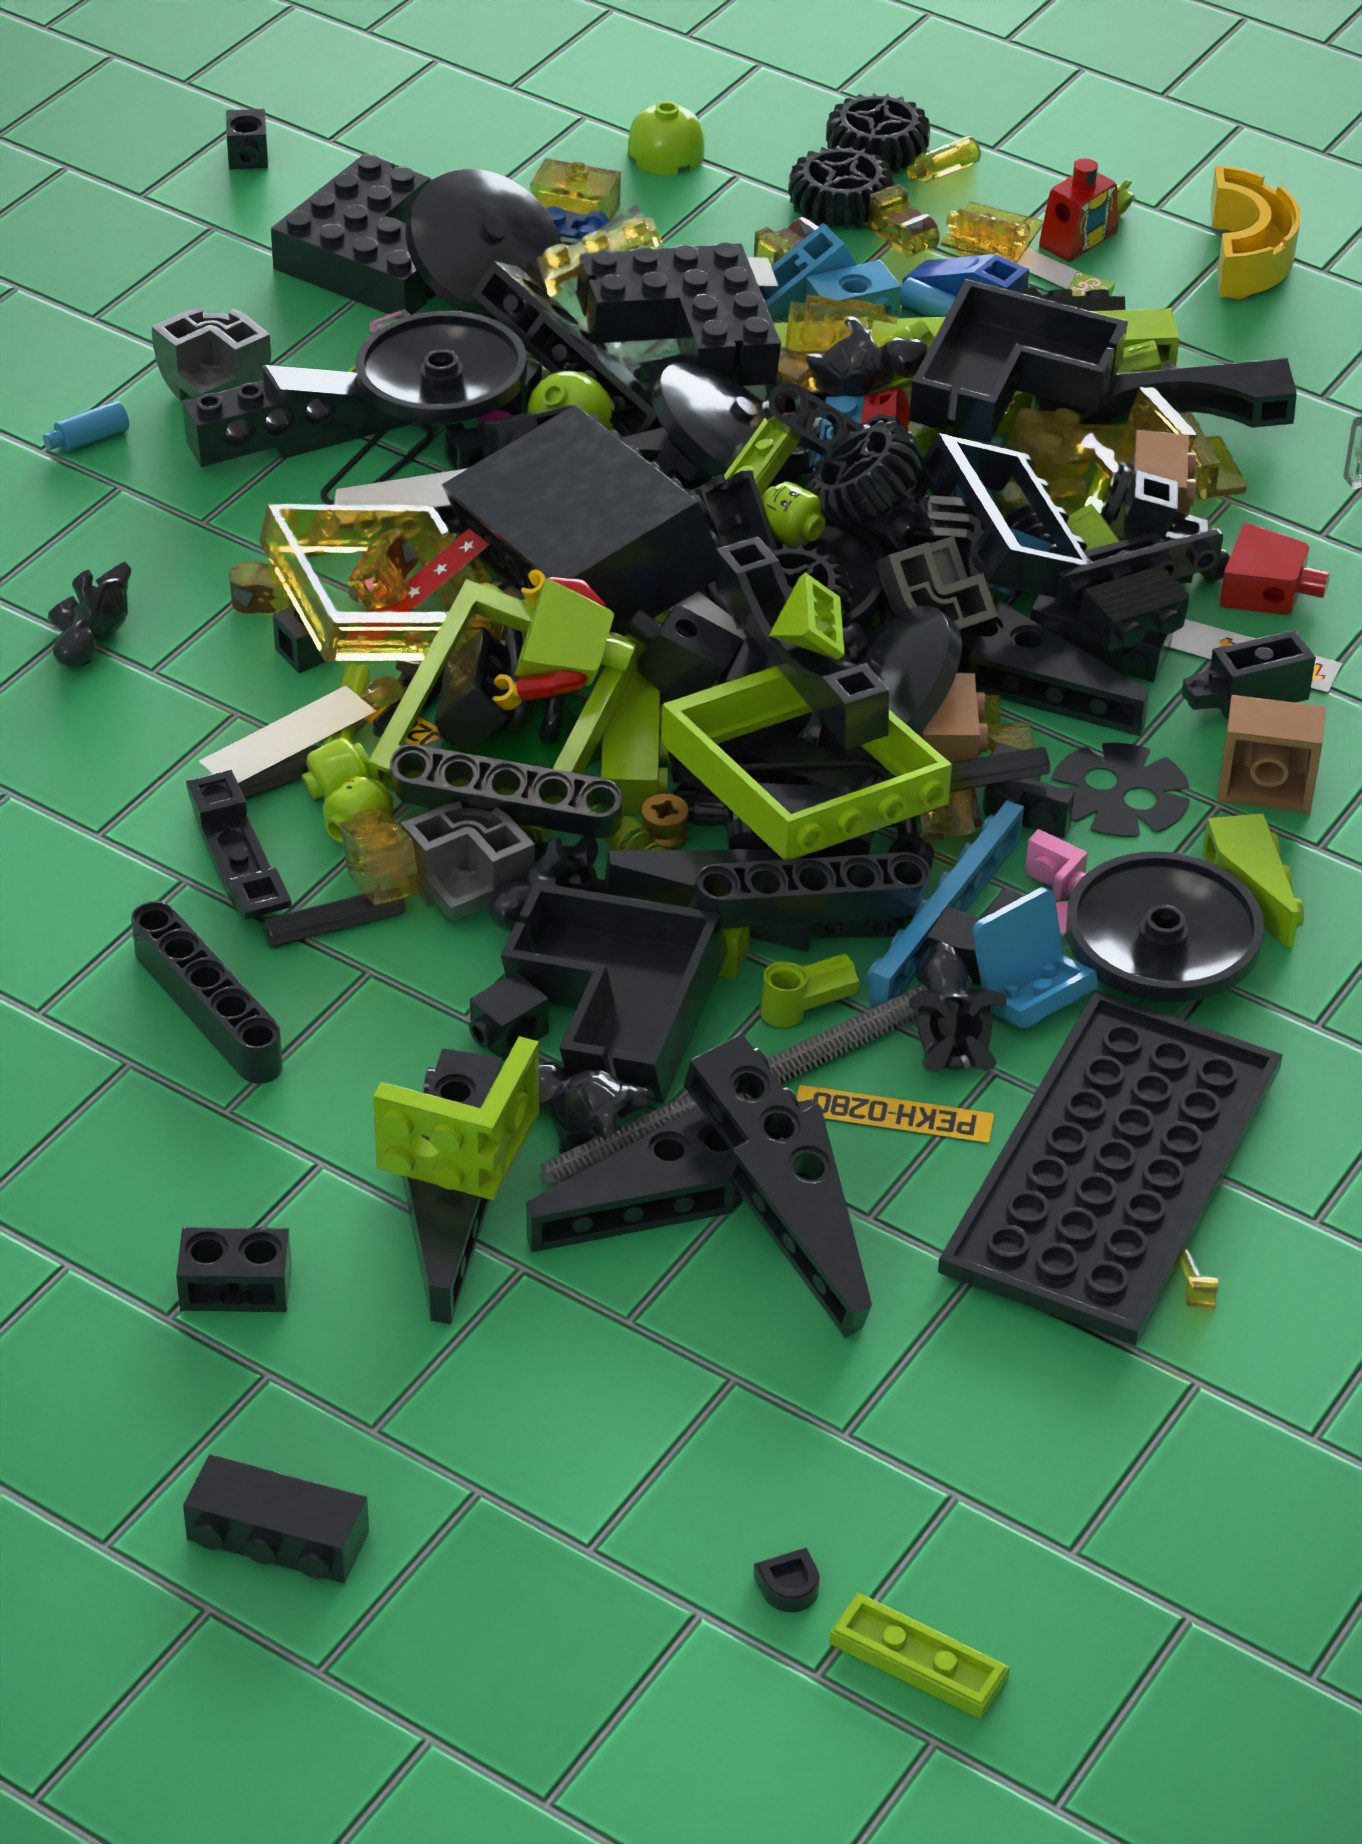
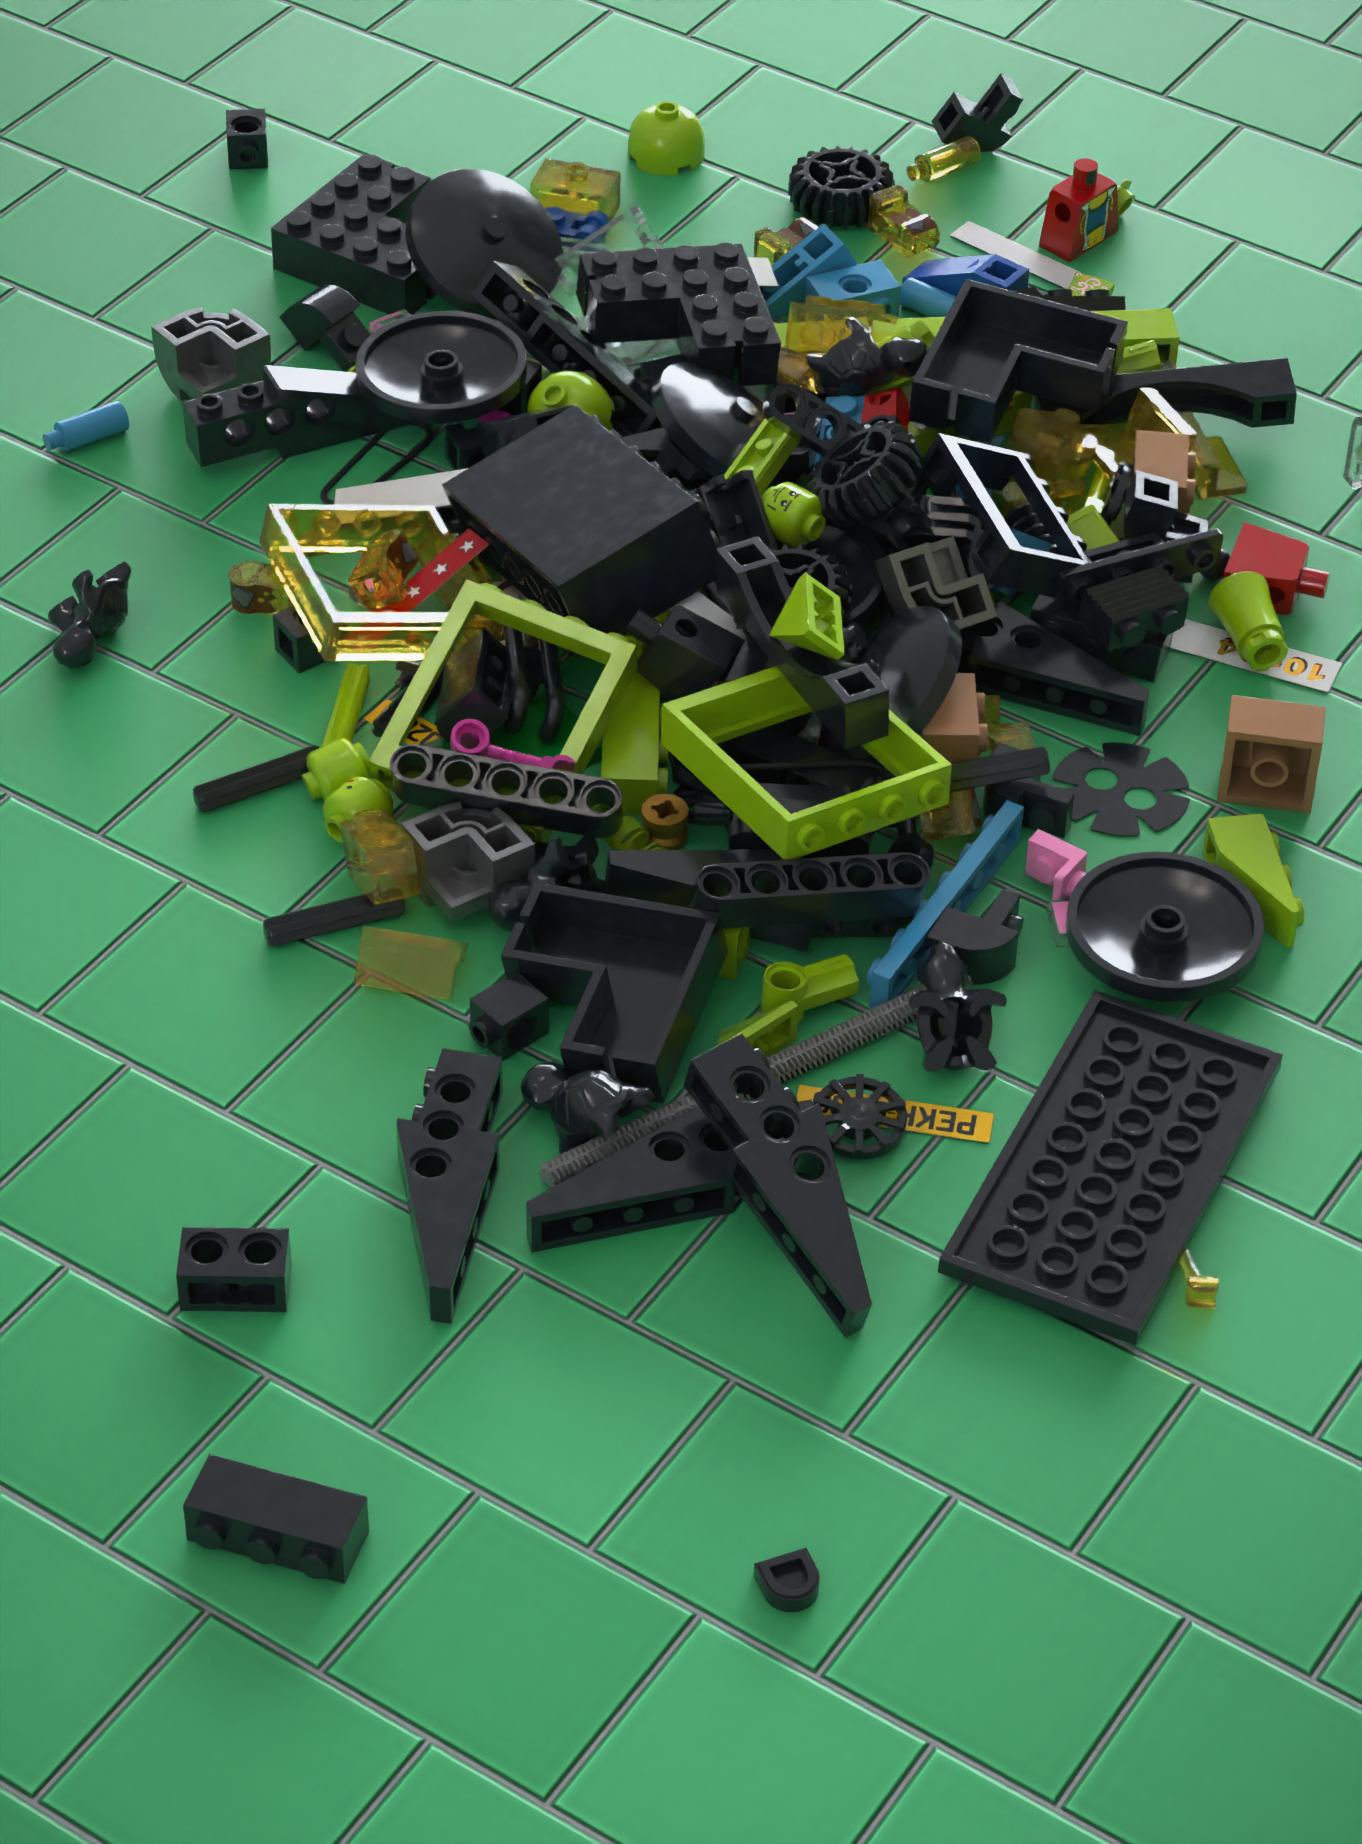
(207, 992): black beam -> none
(234, 846): black slope -> none
(289, 734): white sticker -> none
(328, 317): none -> black brick
(383, 692): clear yellow tile -> none
(408, 962): none -> clear yellow panel
(467, 1145): lime bracket -> none
(473, 738): none -> dark pink brick
(562, 262): clear yellow wing -> none
(562, 642): lime torso -> none
(768, 1030): none -> lime slope
(861, 1116): none -> black wheel
(882, 126): black gear -> none
(919, 1655): lime tile -> none
(981, 120): none -> black brick
(990, 231): clear yellow hinge -> none
(1025, 960): dark azure bracket -> none
(1248, 615): none -> lime plant
(1262, 229): yellow brick -> none
(1263, 668): black hinge -> none

